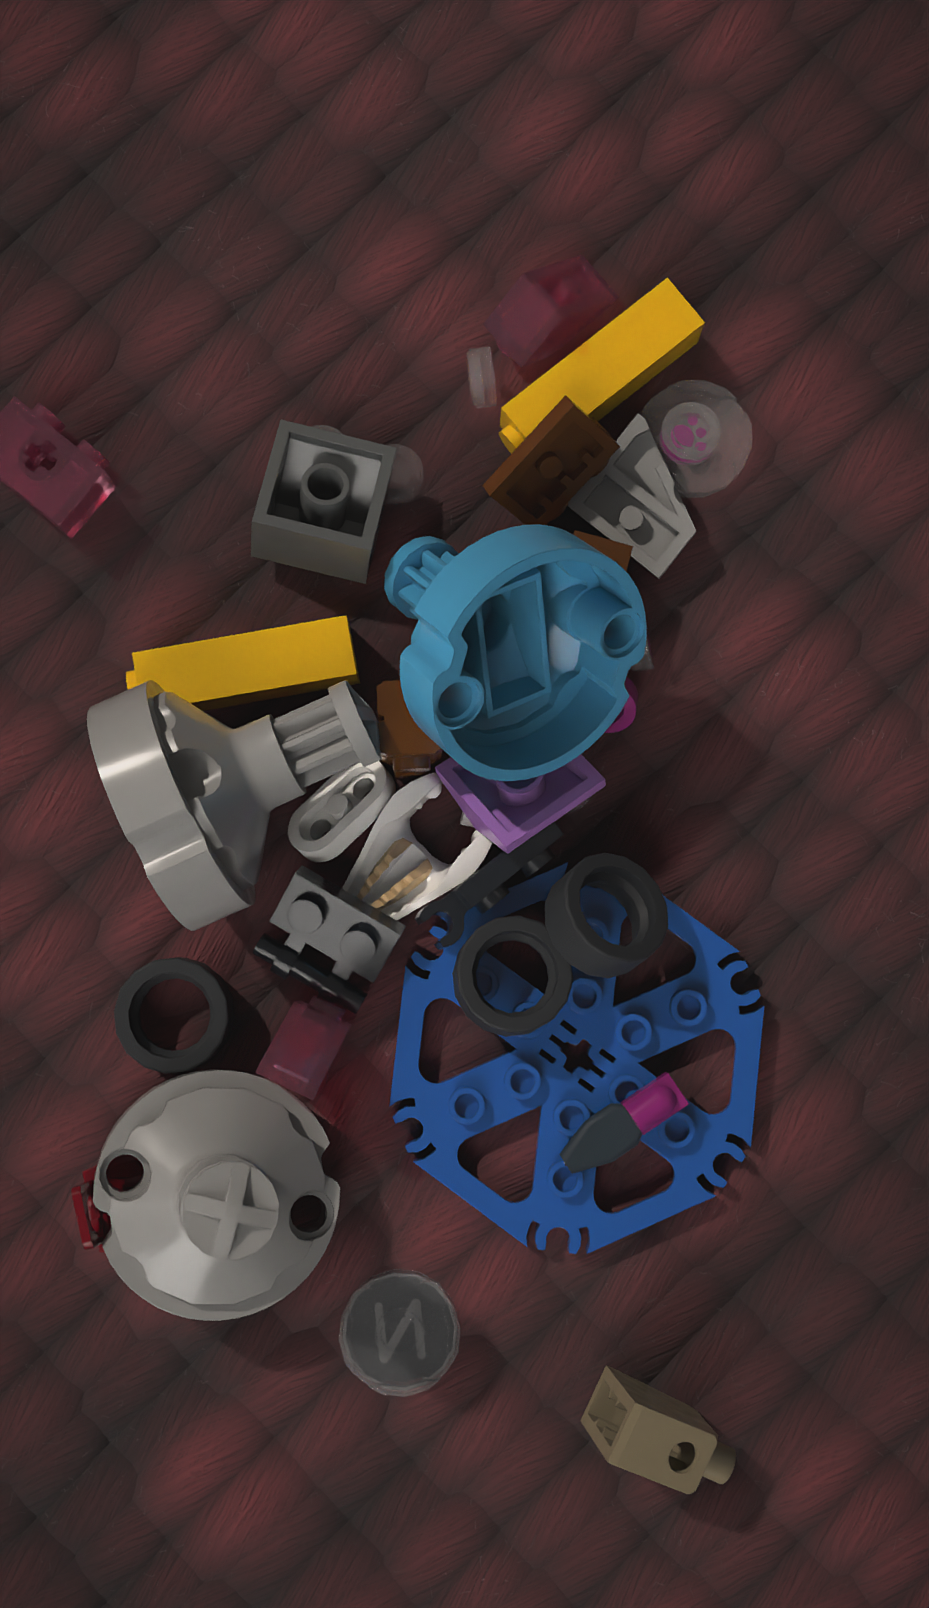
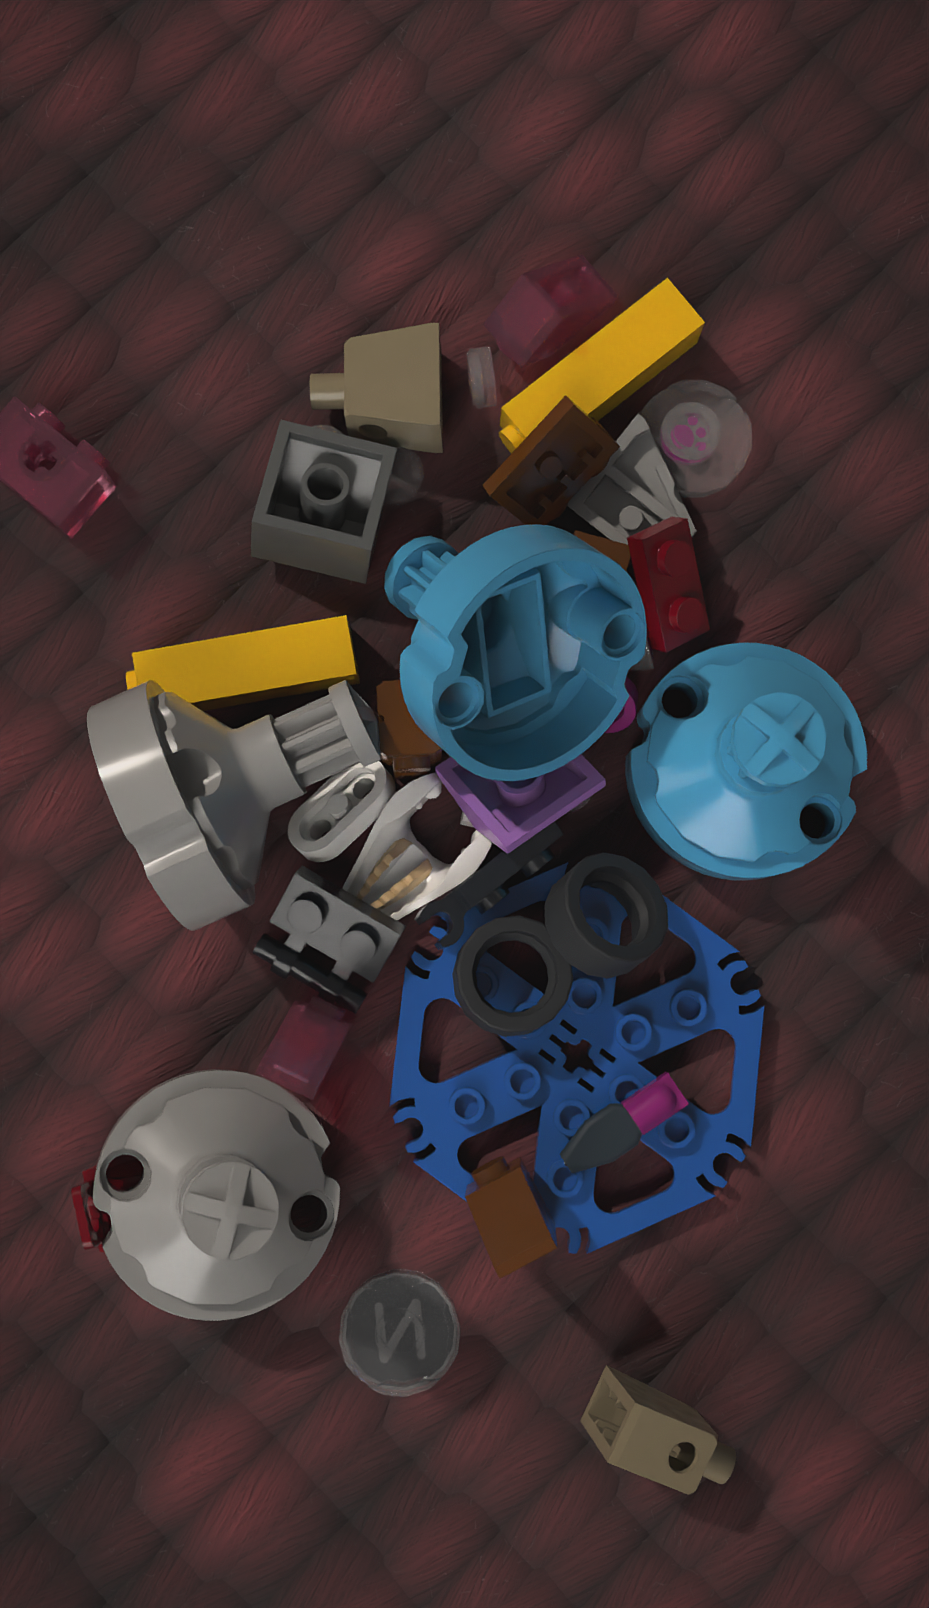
(128, 1016): black tyre -> none
(389, 388): none -> dark tan torso
(510, 1215): none -> reddish brown slope
(669, 583): none -> dark red plate
(746, 761): none -> dark azure piece

